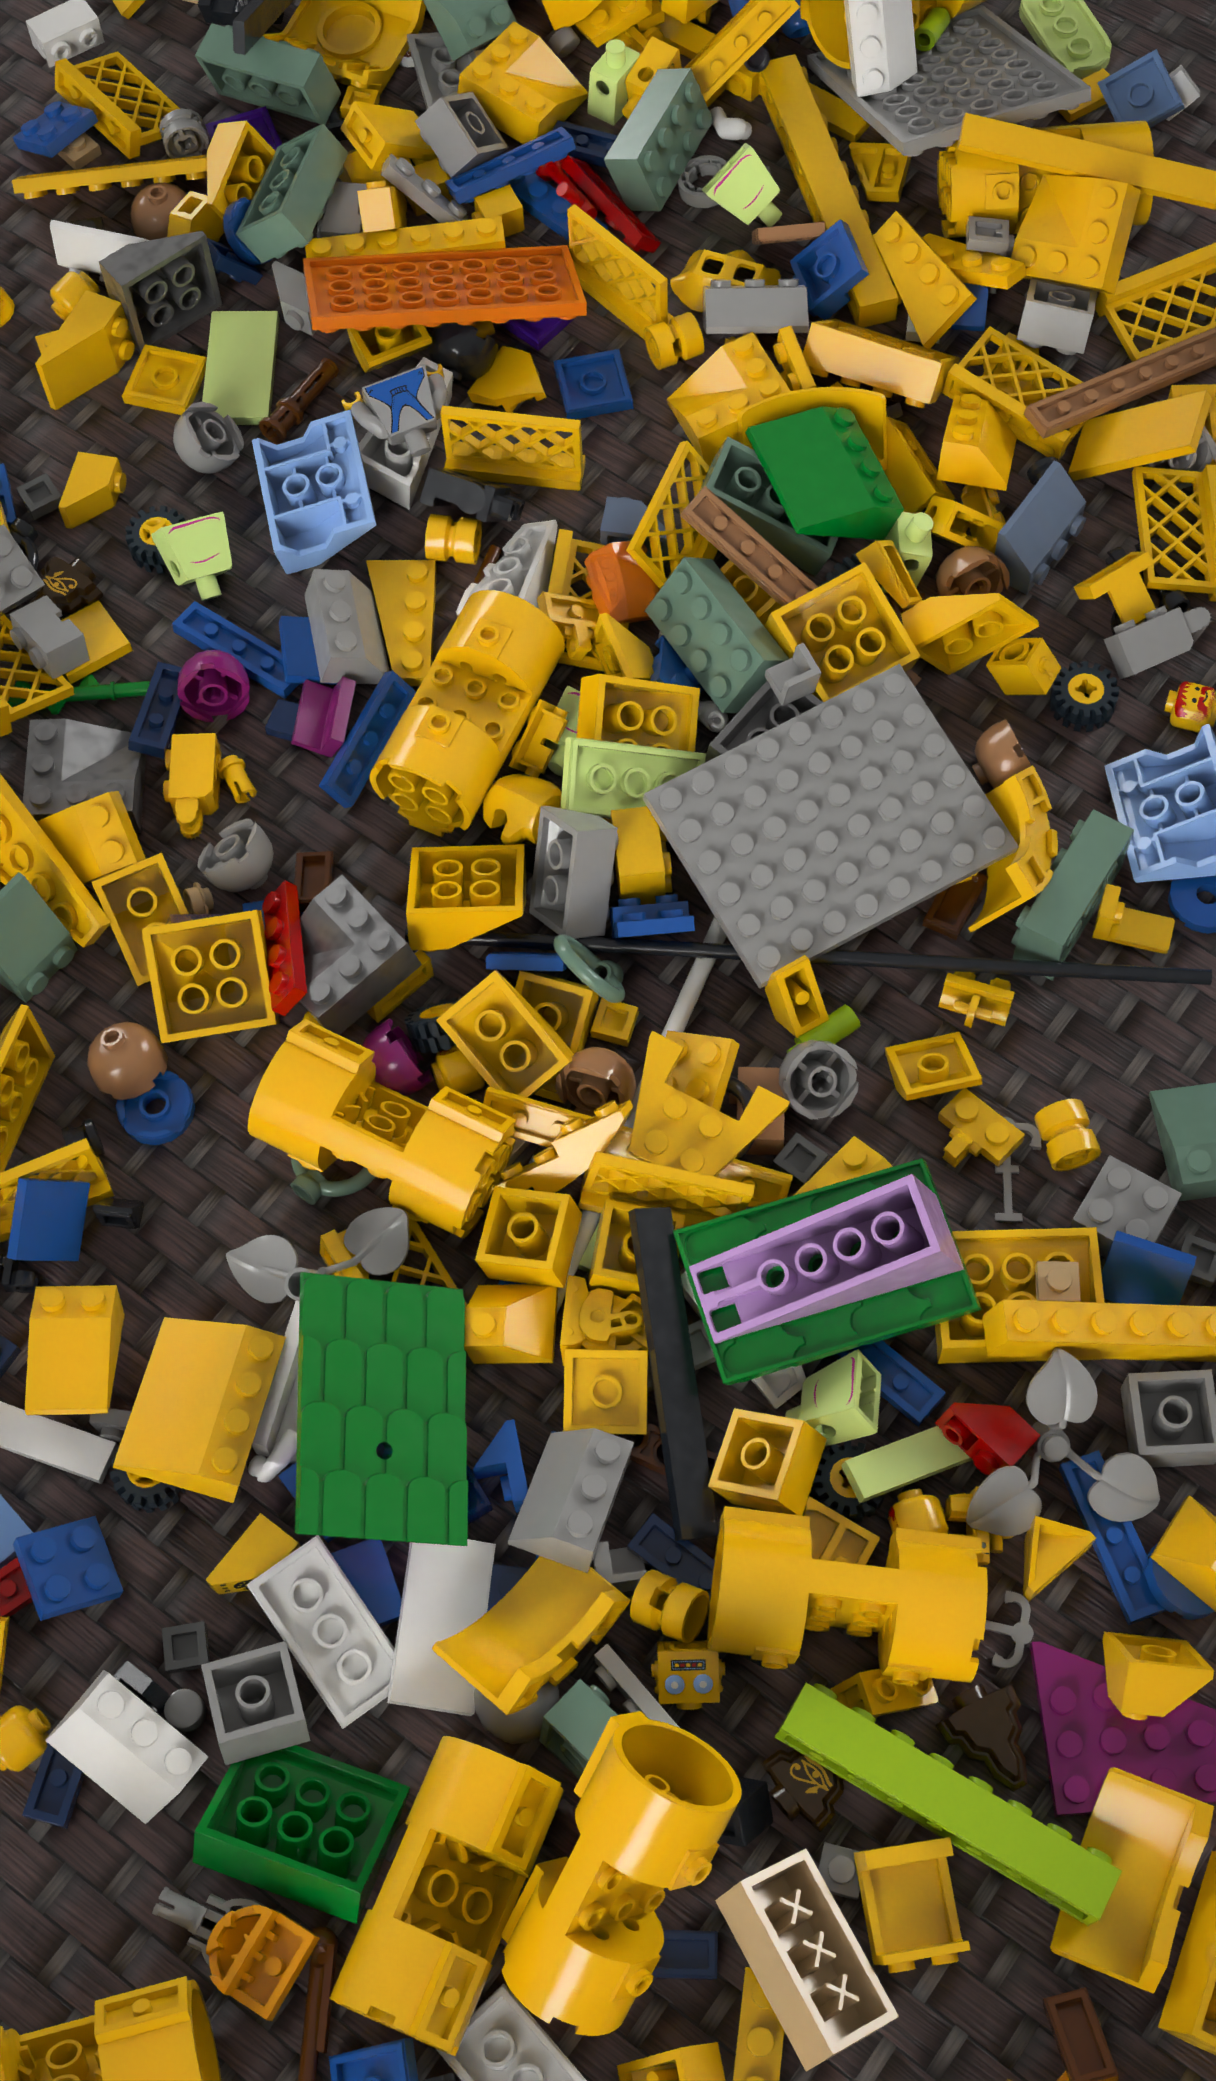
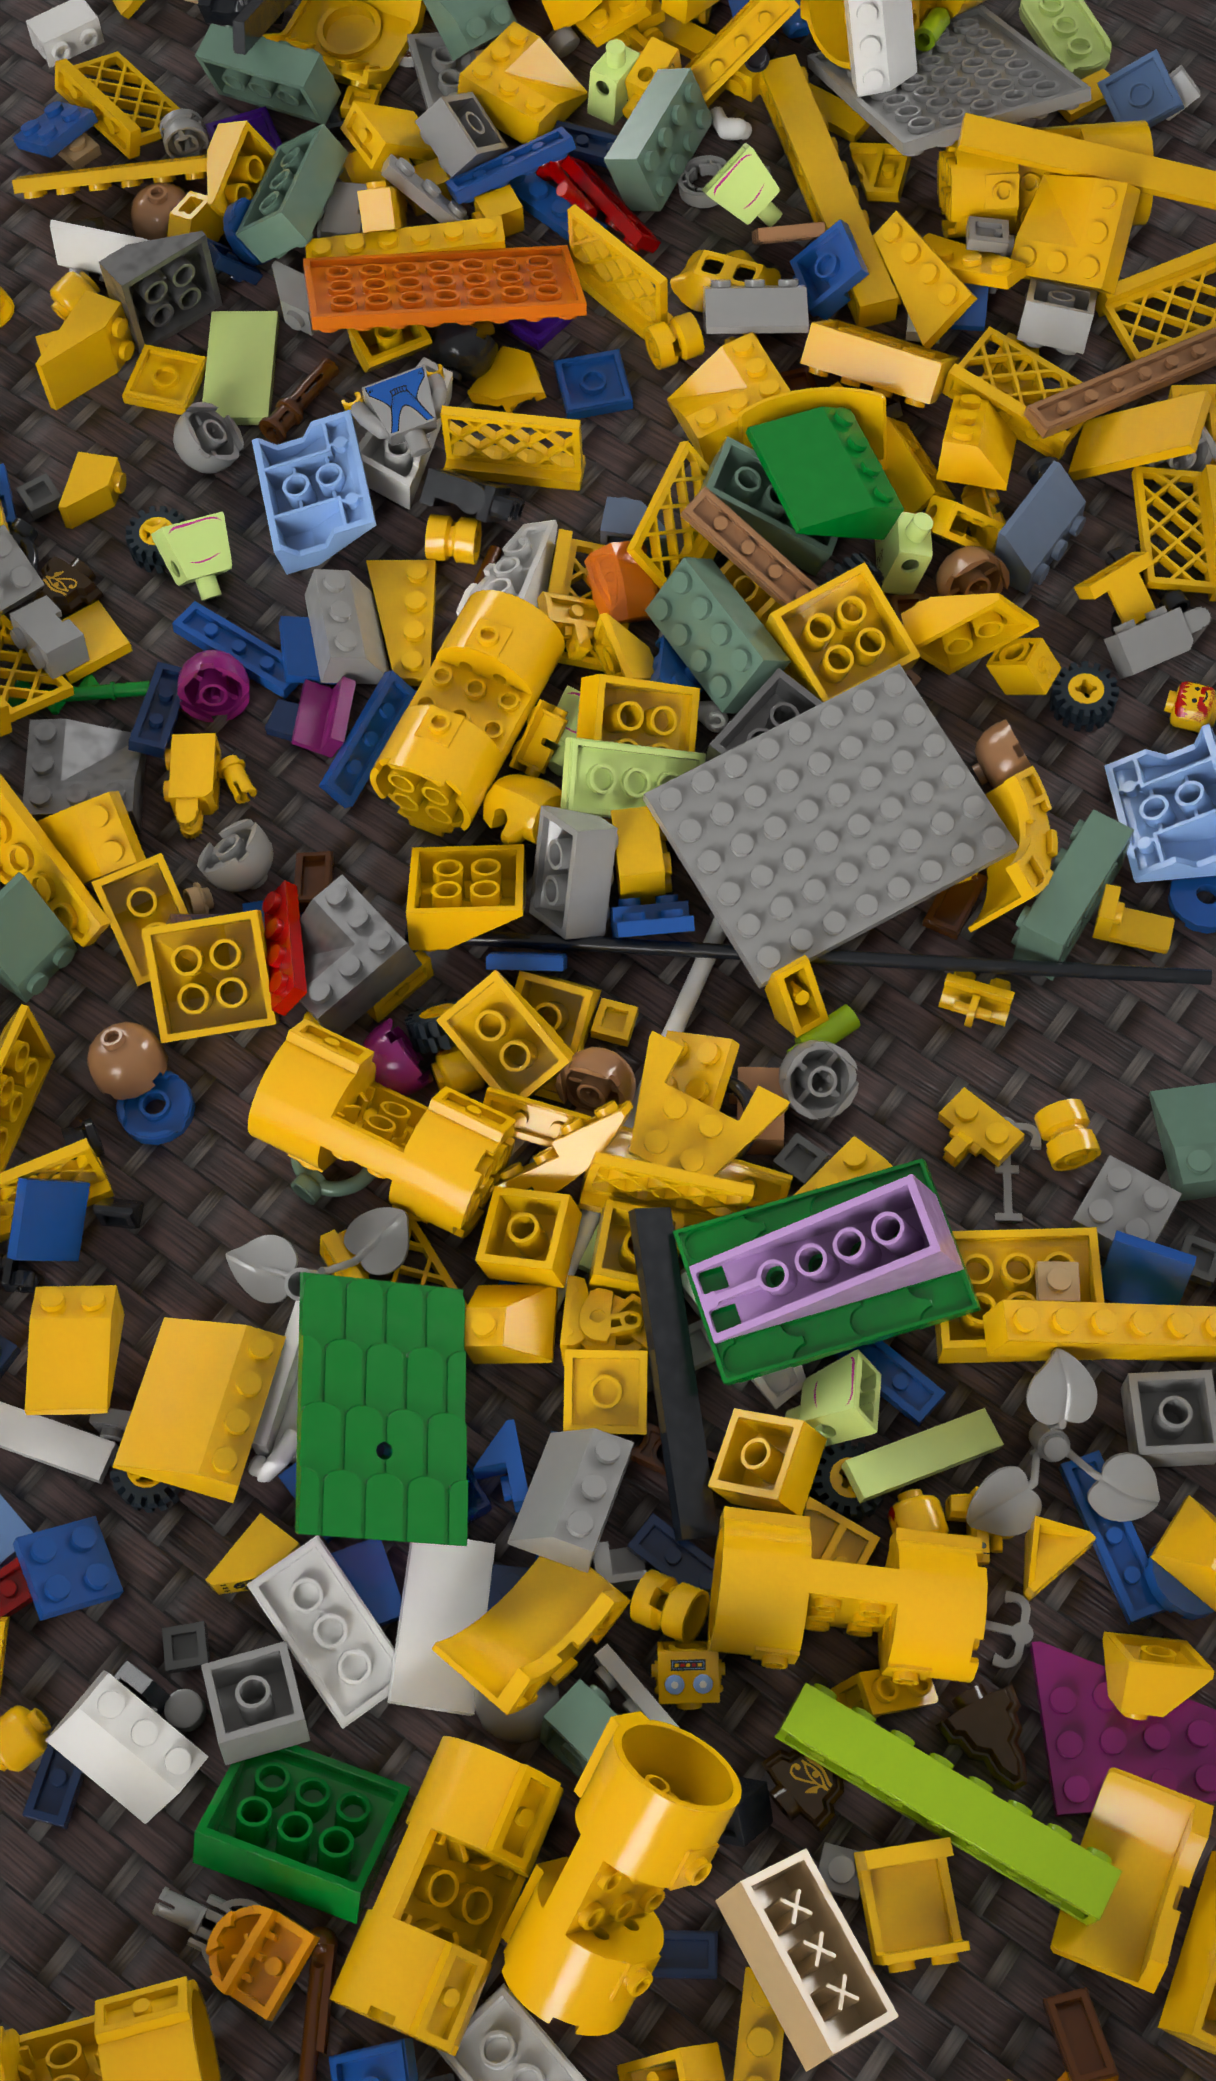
(588, 966): sand green piece -> none
(789, 354): yellow hinge -> none
(794, 676): light grey panel -> none
(890, 572): yellow slope -> none
(932, 1066): yellow slope -> none
(988, 1434): red slope -> none

